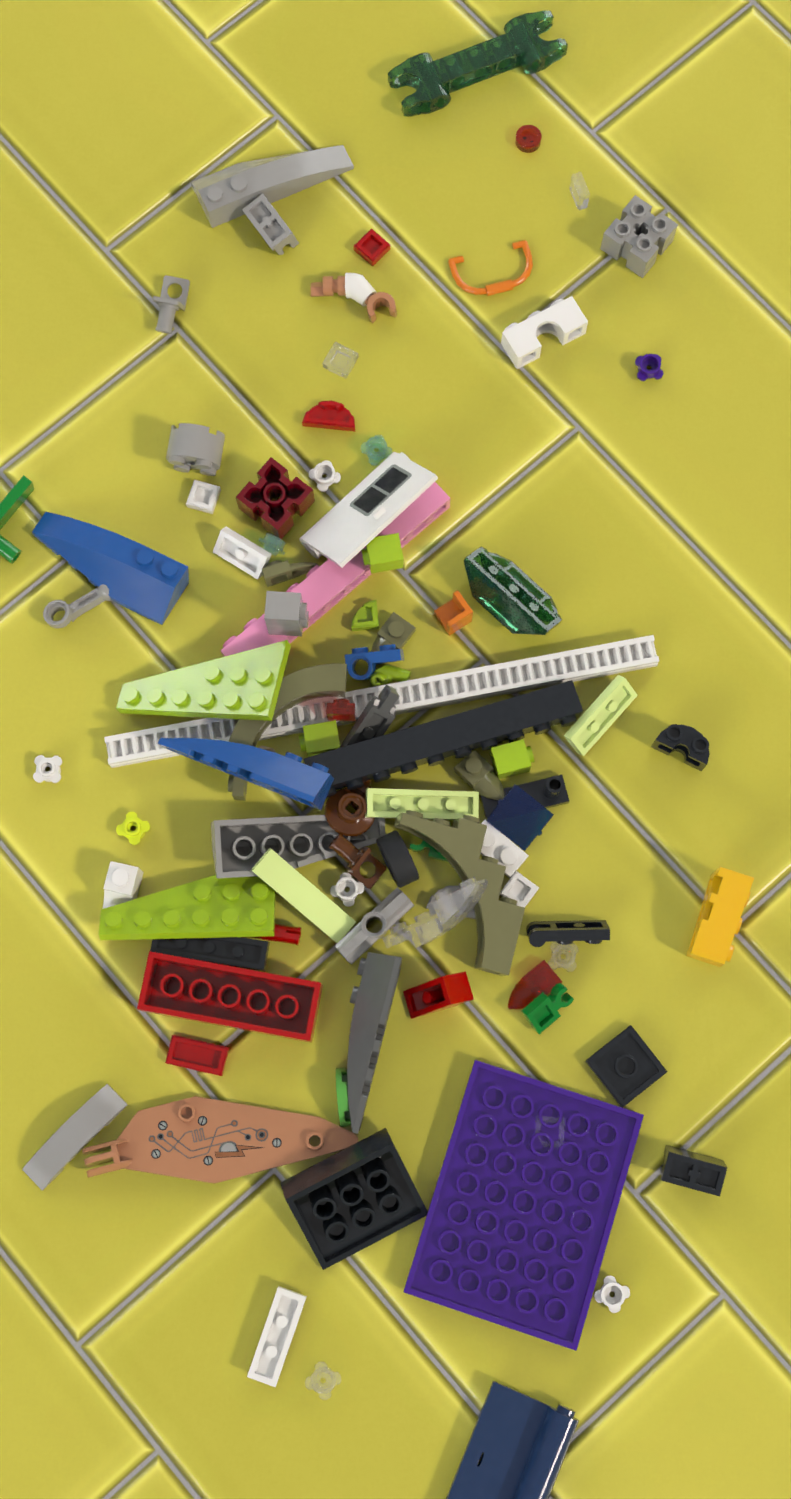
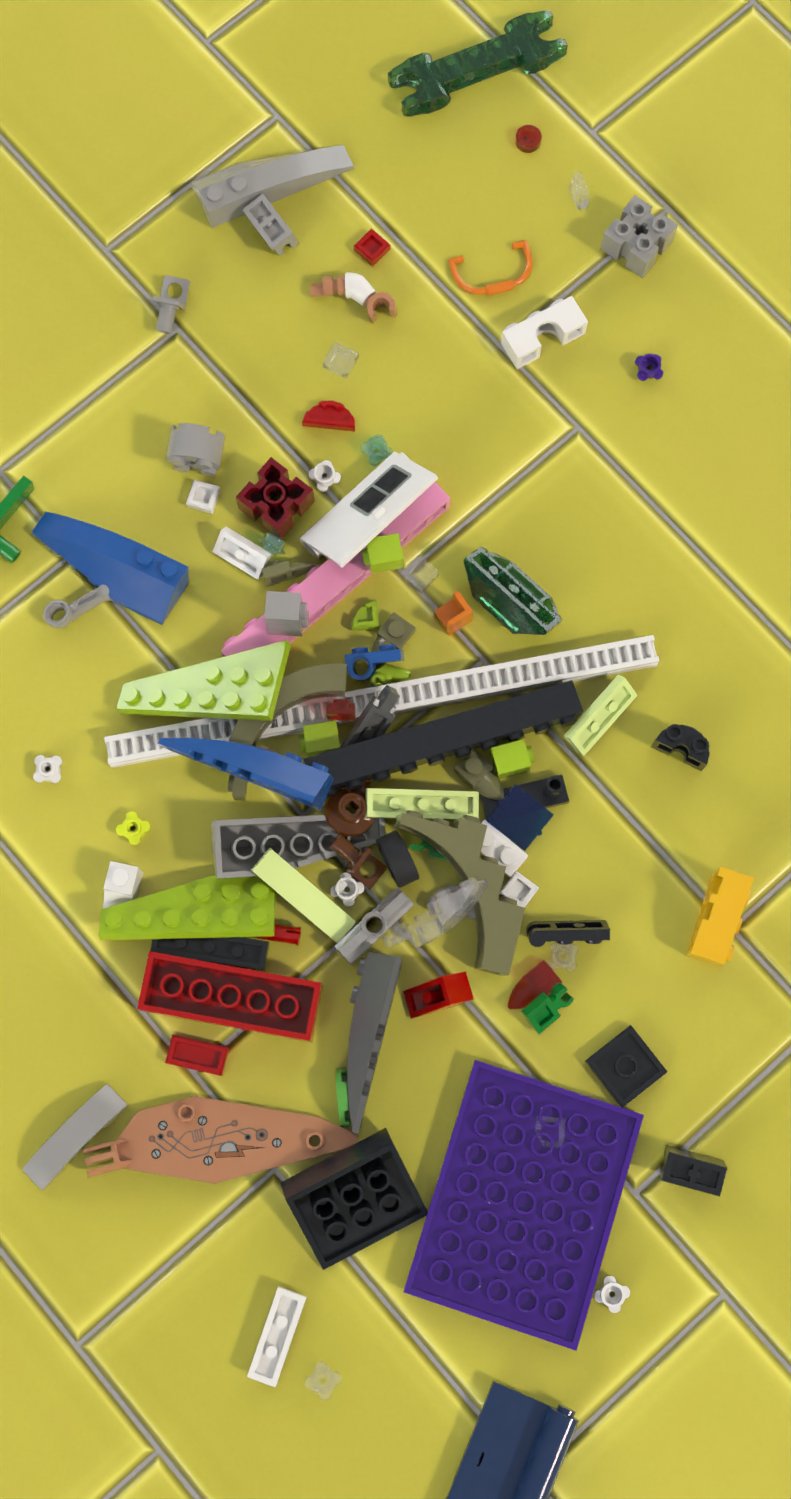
(420, 574): none -> clear tile

